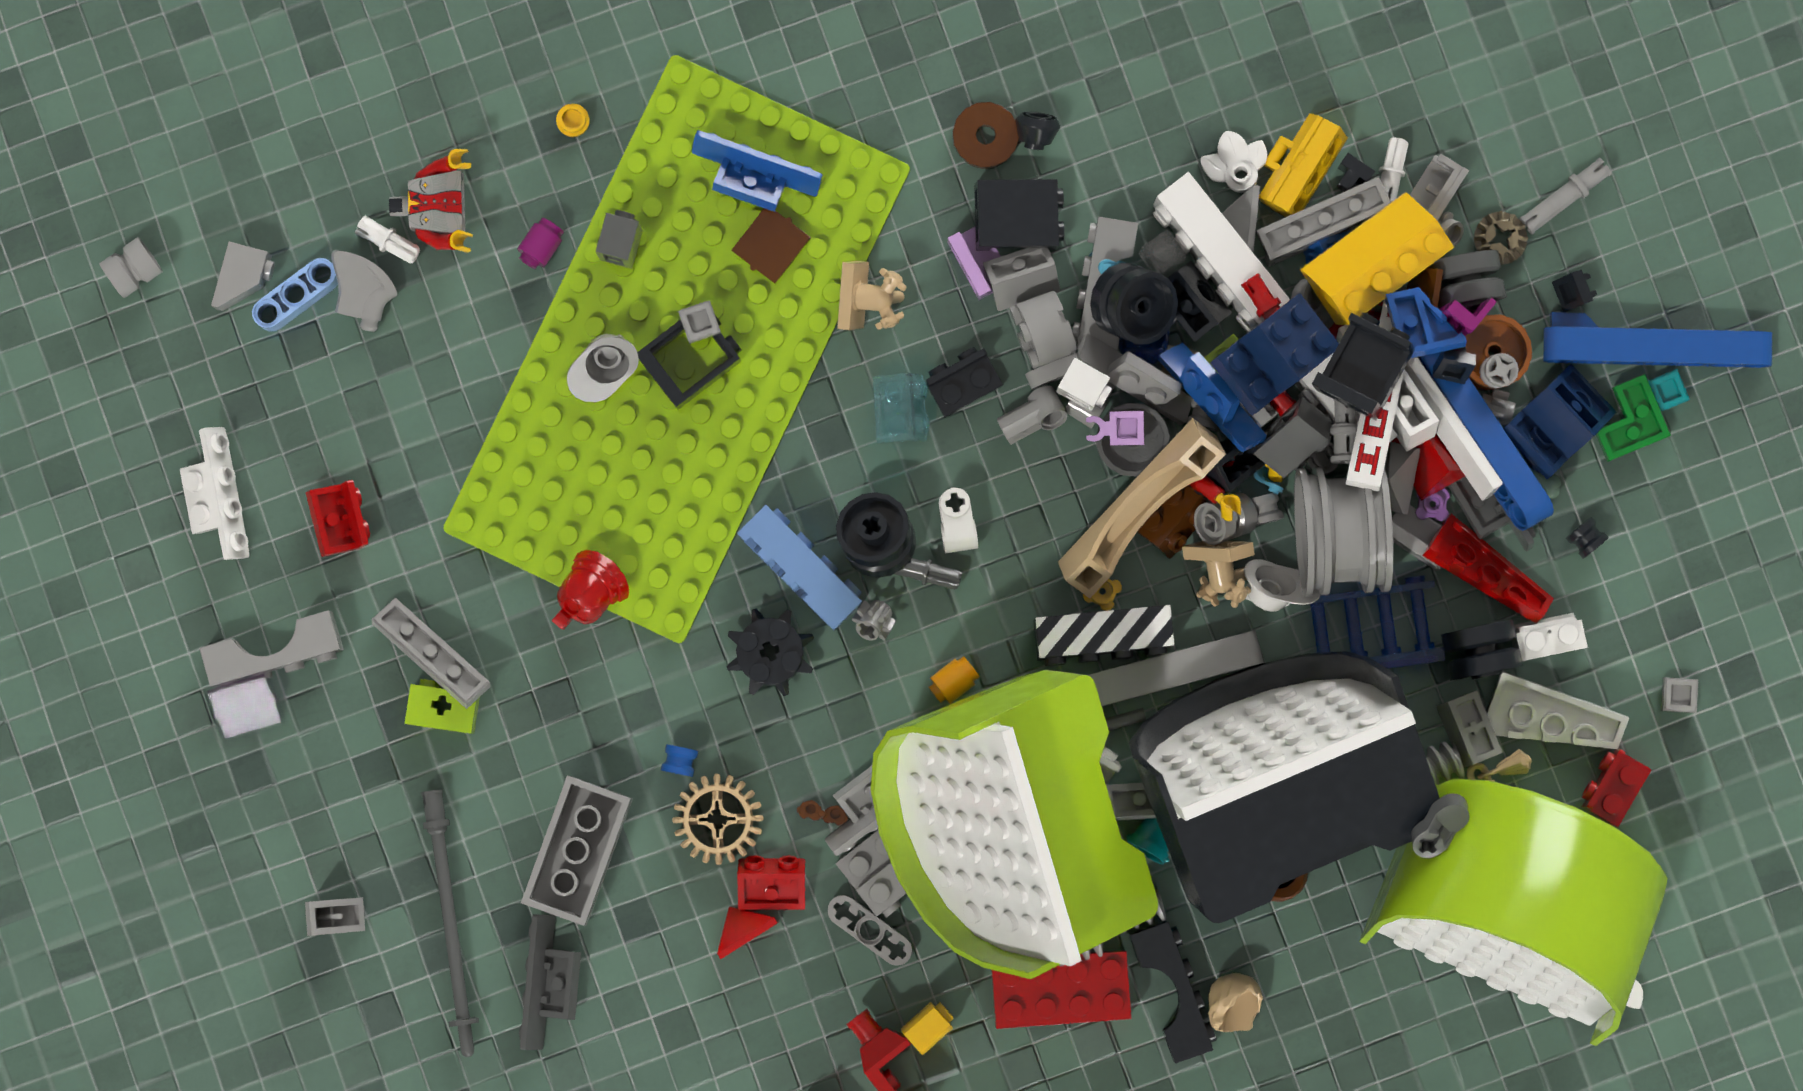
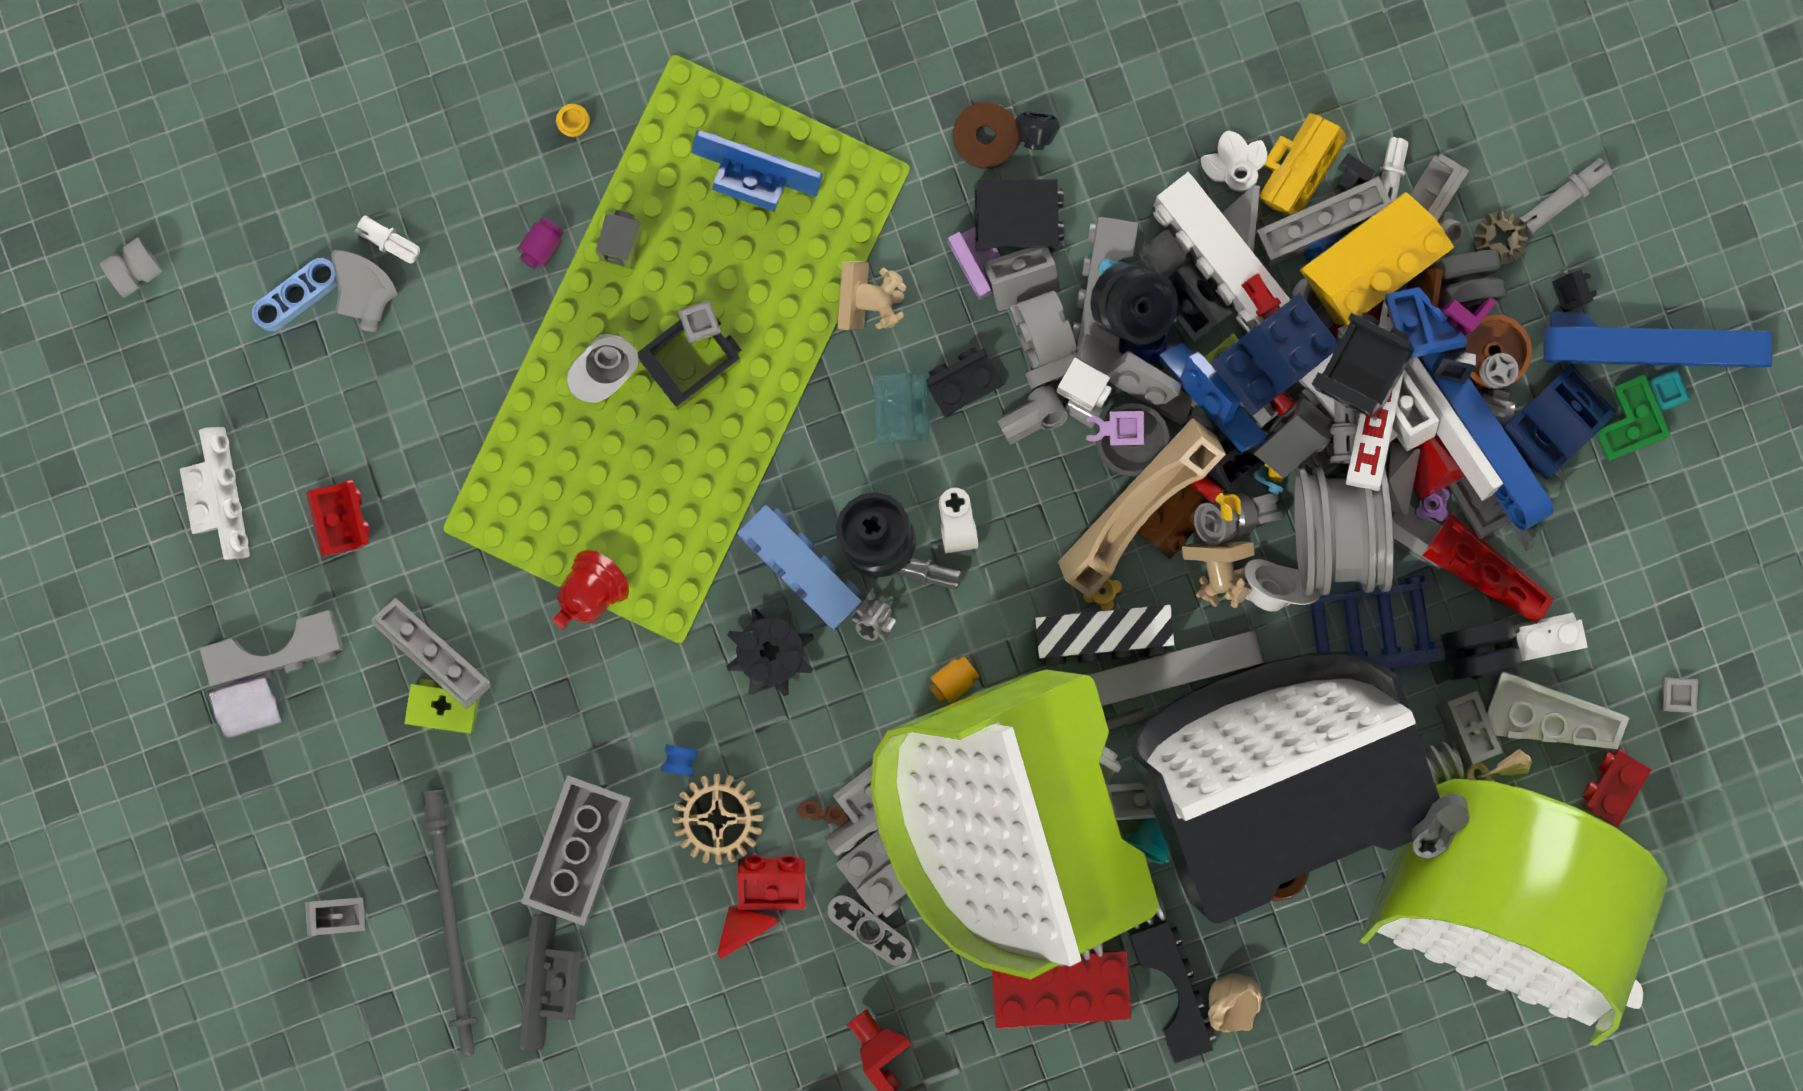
(241, 274): light grey slope -> none
(437, 203): torso -> none
(771, 244): reddish brown piece -> none
(928, 1027): yellow brick -> none
(1587, 537): black wheel -> none

